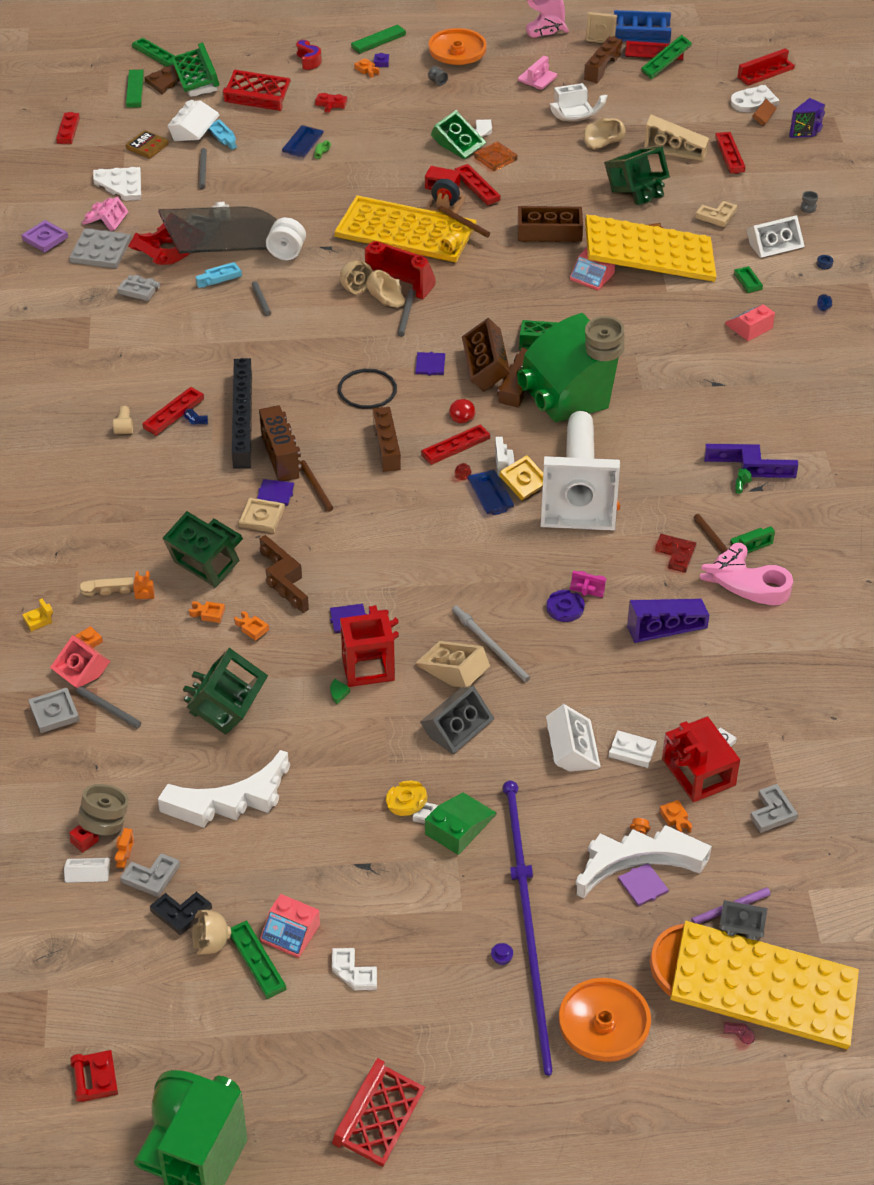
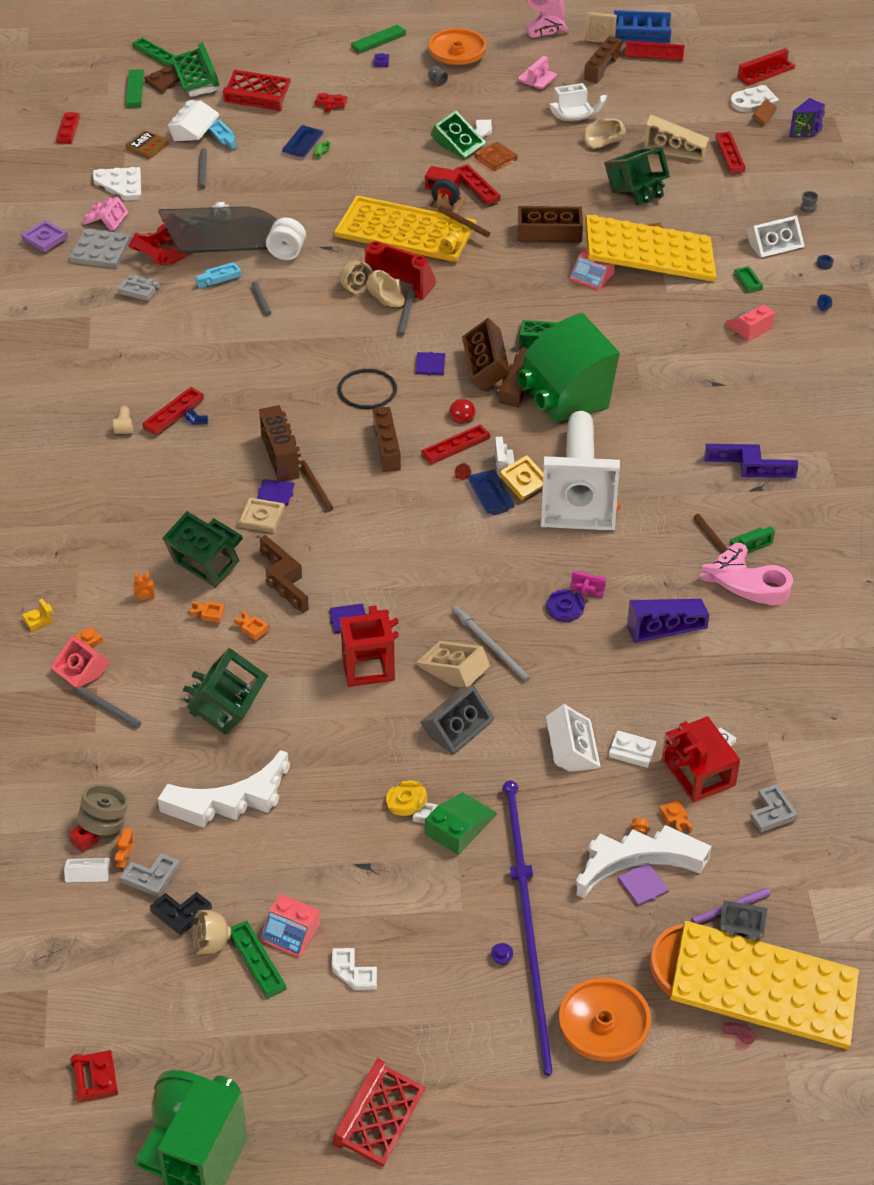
(53, 710): light grey plate -> none
(106, 586): tan hinge -> none
(242, 413): black brick -> none
(309, 53): red animal -> none
(338, 691): green tile -> none
(366, 66): orange plate -> none
(604, 338): dark tan wheel -> none
(666, 56): green tile -> none
(680, 549): clear red plate -> none
(718, 216): tan plate -> none
(744, 477): green plate -> none

